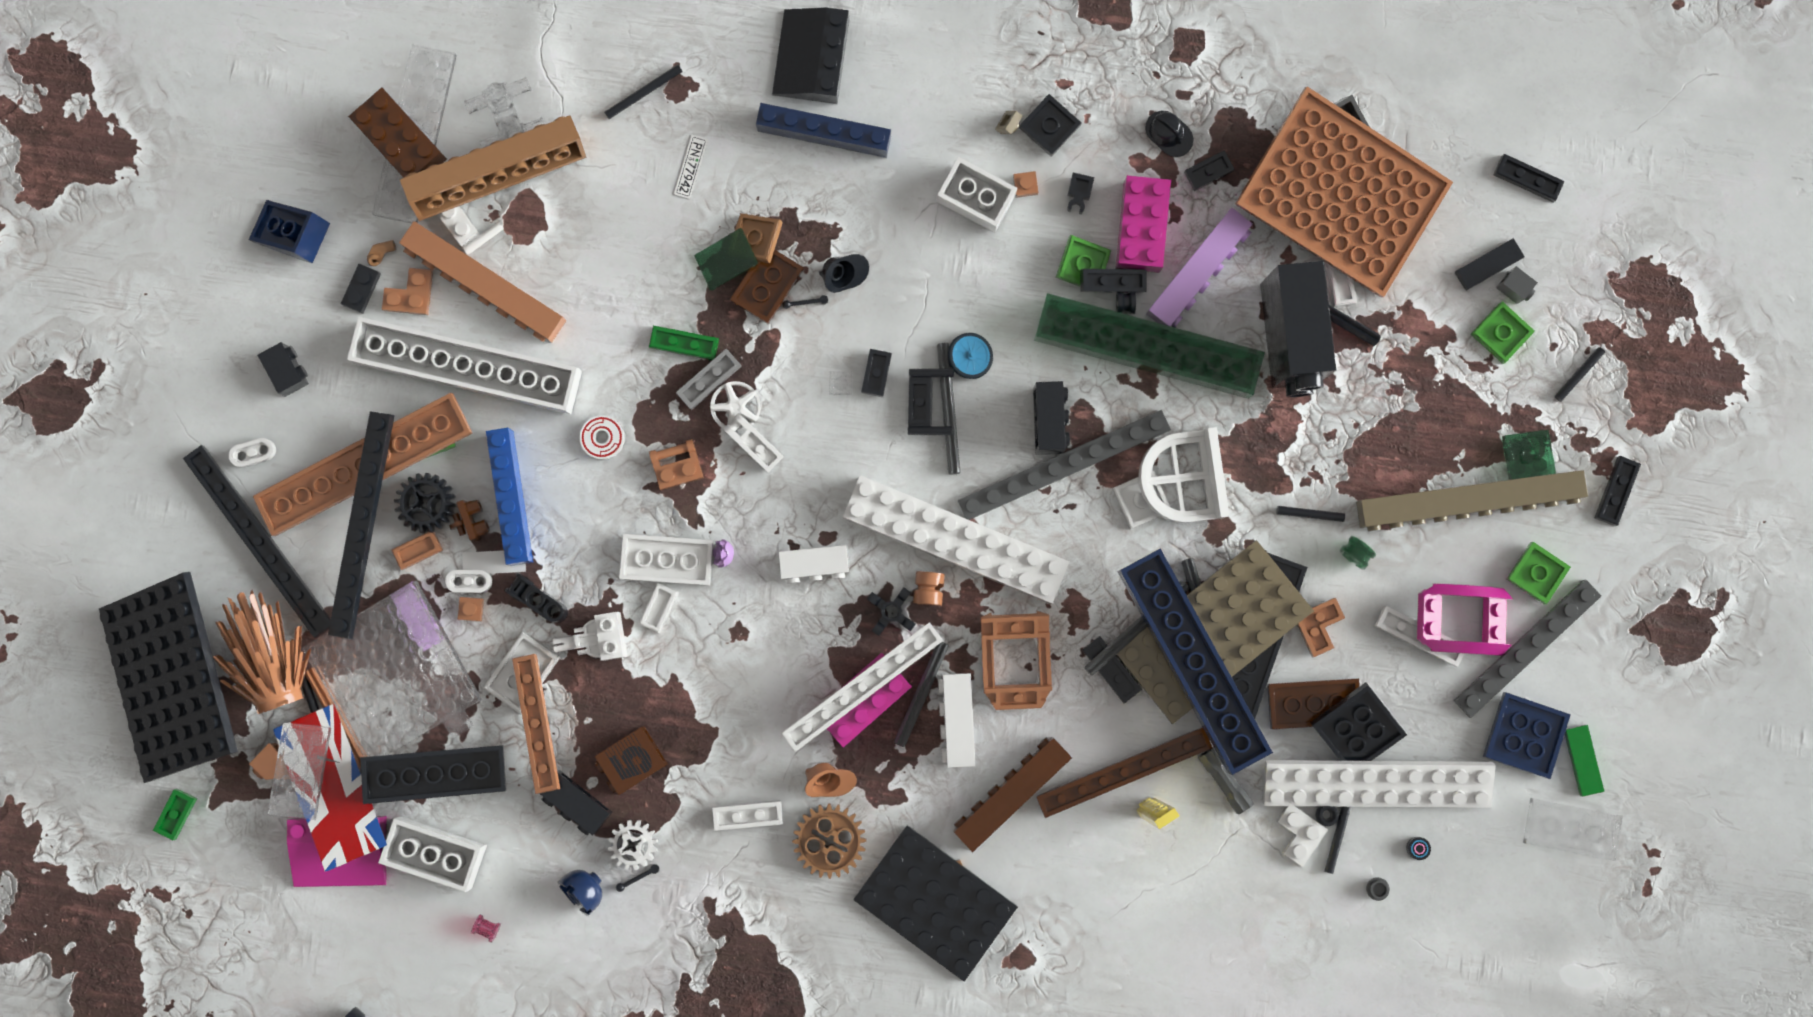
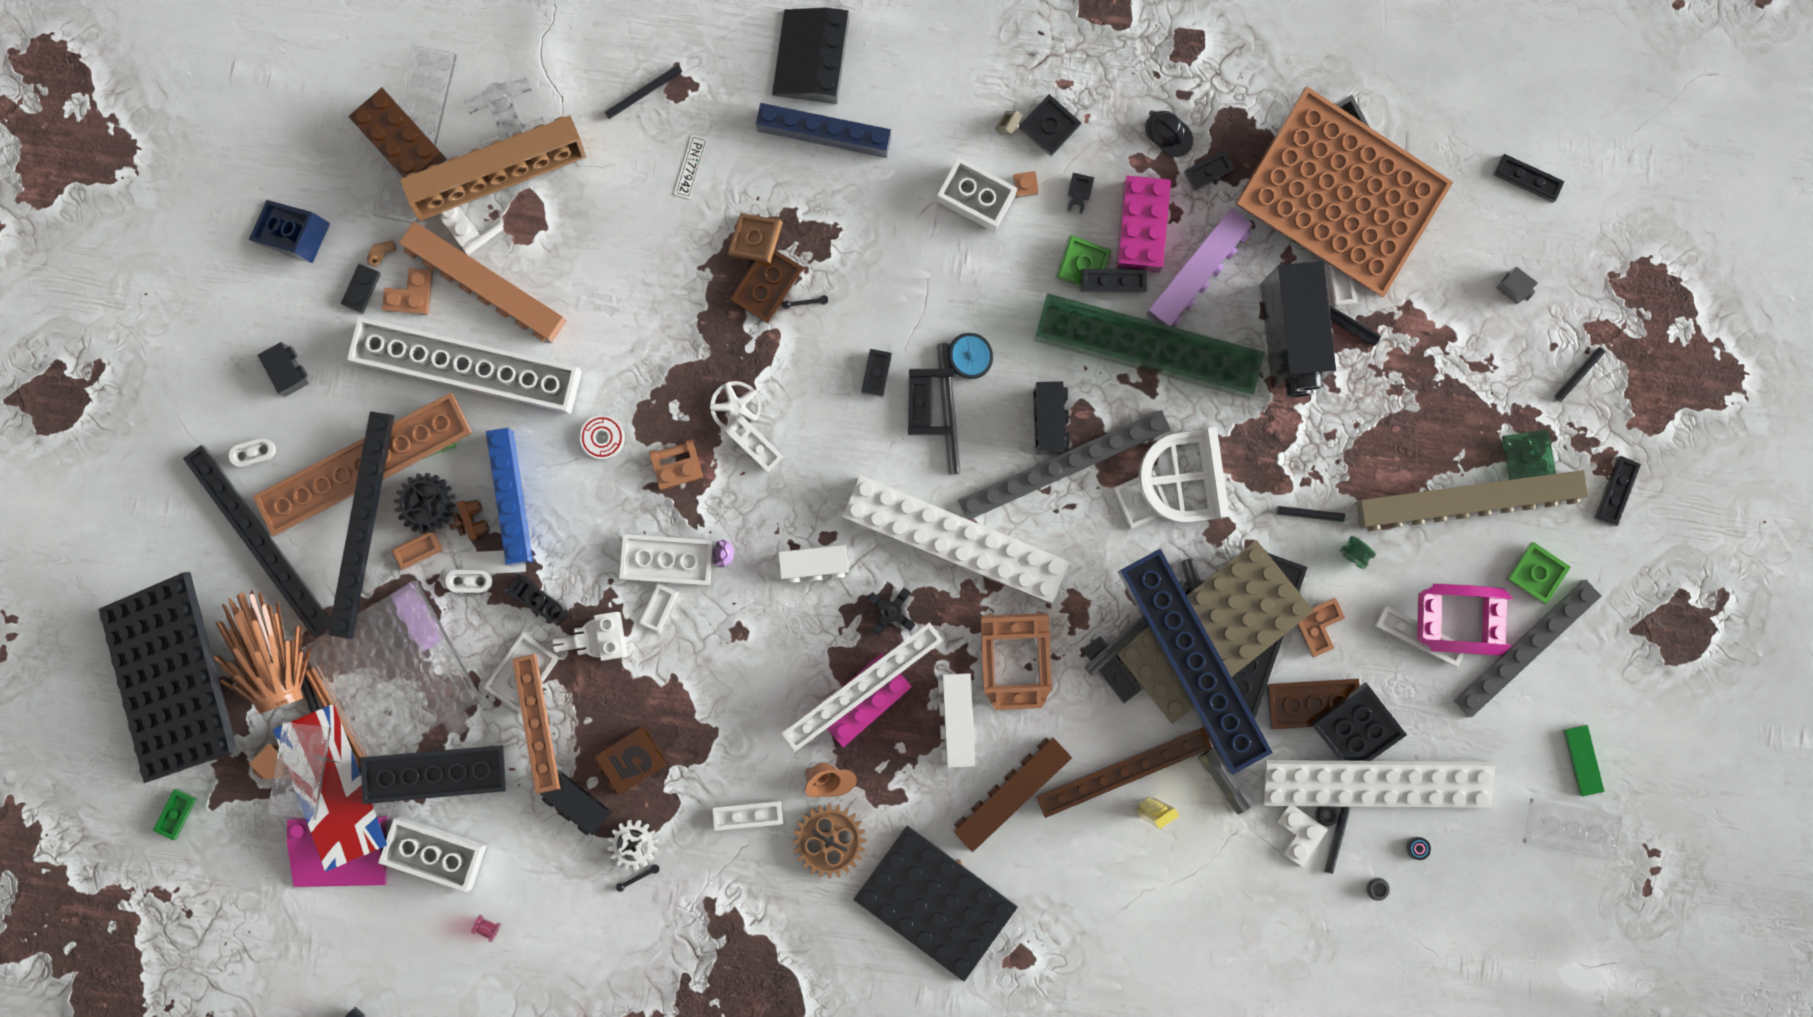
(470, 609): nougat plate -> none
(582, 889): dark blue cylinder -> none
(683, 343): green tile -> none
(708, 379): light grey plate -> none
(726, 259): clear green piece -> none
(844, 272): black piece -> none
(921, 694): dark grey axle -> none
(928, 588): nougat wheel -> none
(1126, 302): black wheel -> none
(1489, 264): black tile -> none
(1502, 332): bright green tile -> none
(1526, 735): dark blue plate -> none

